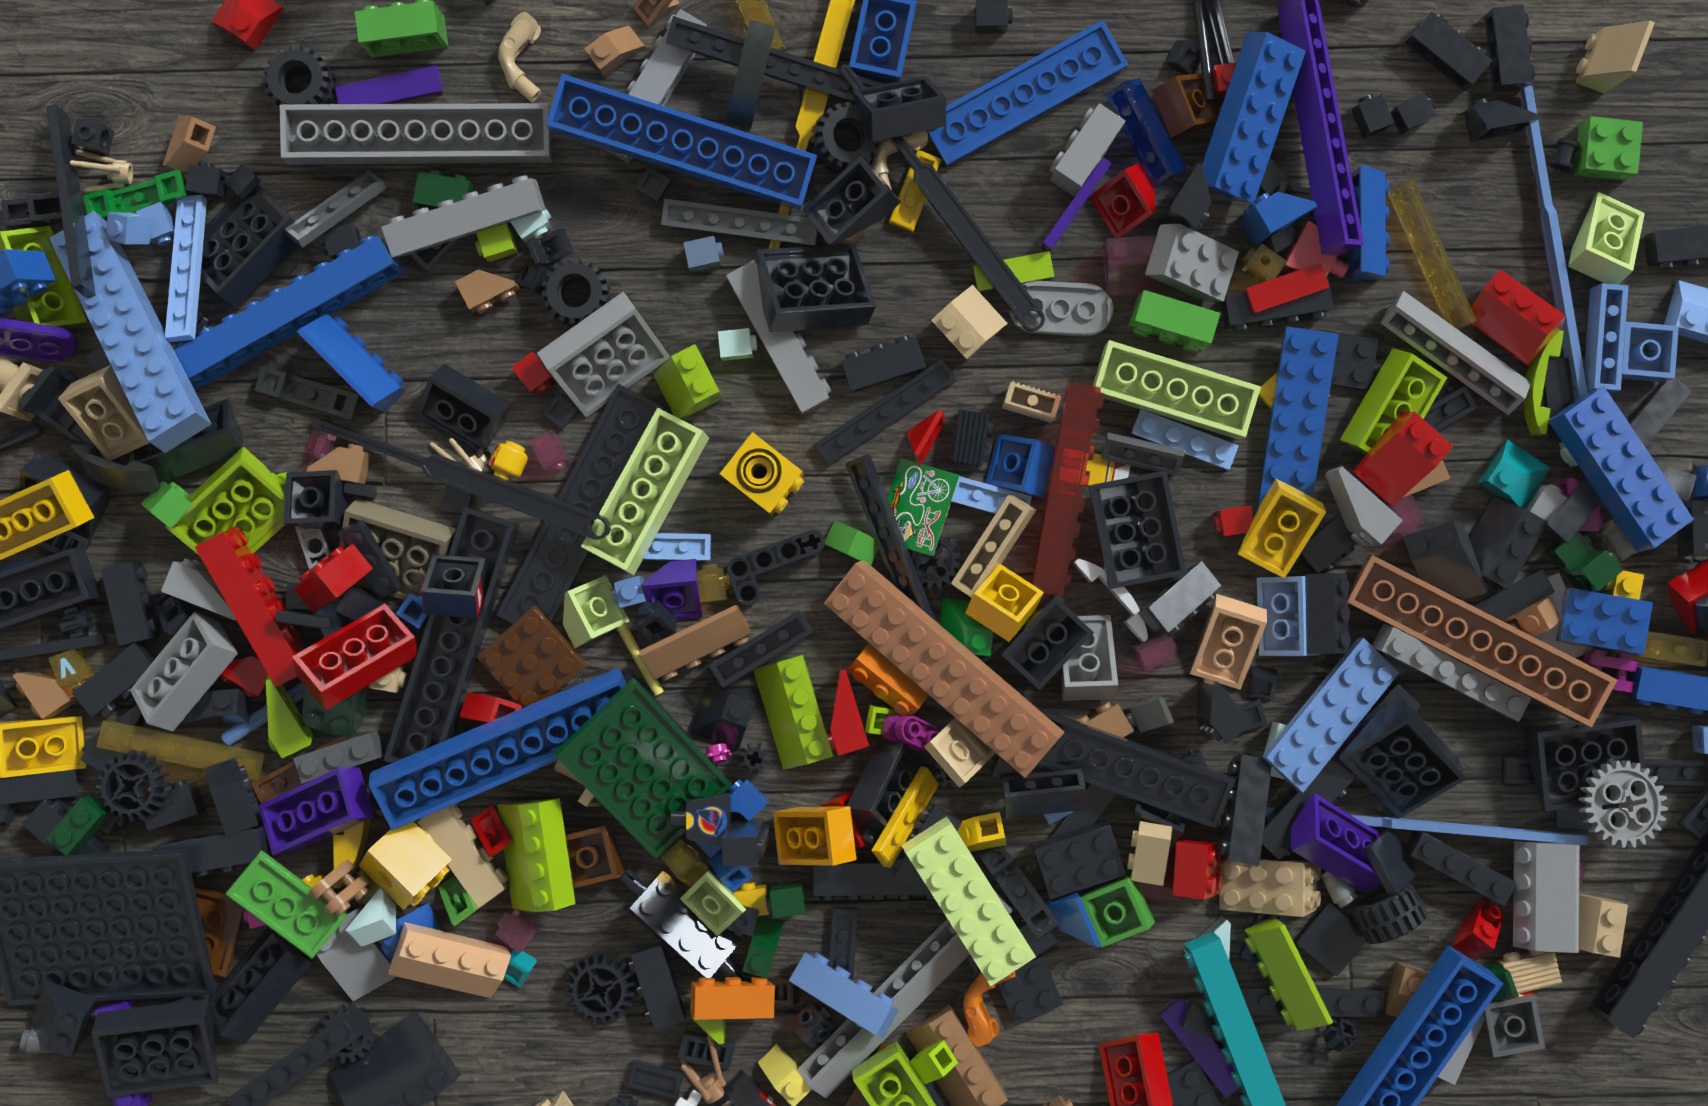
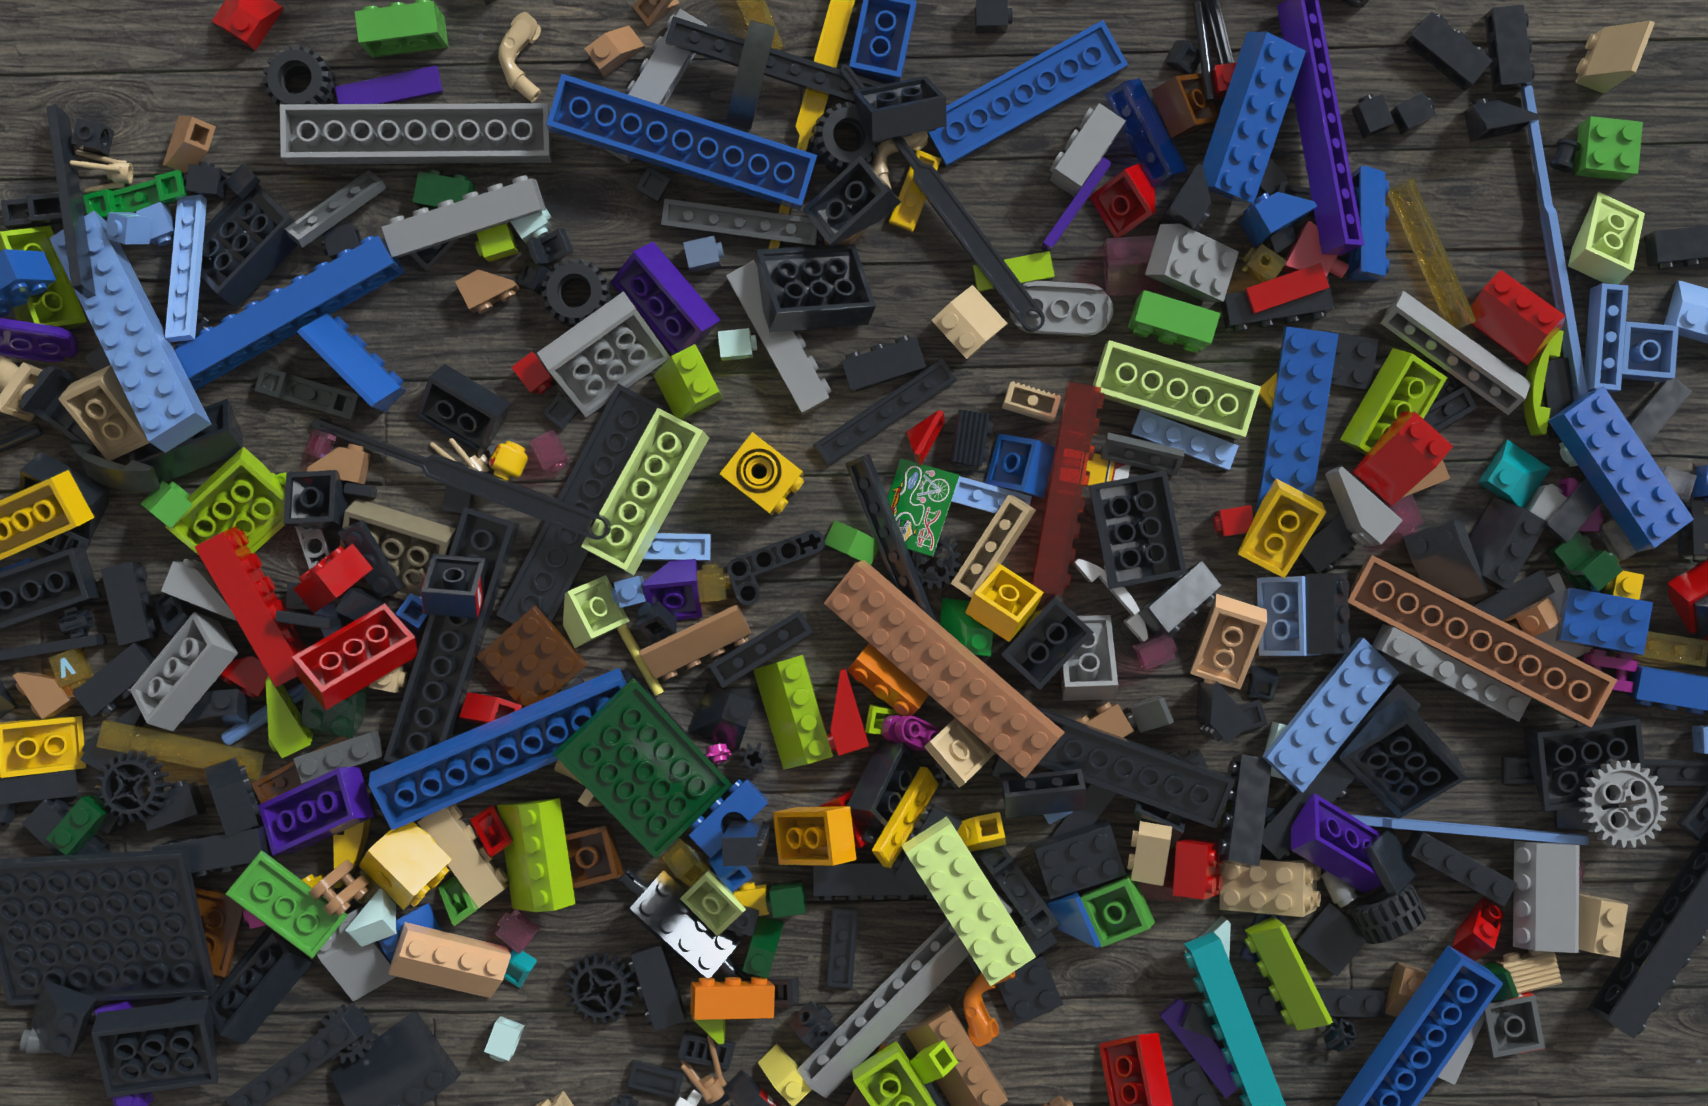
(504, 1039): none -> light aqua brick
(664, 299): none -> dark purple slope
(705, 818): black torso -> none
(844, 995): medium blue brick -> none

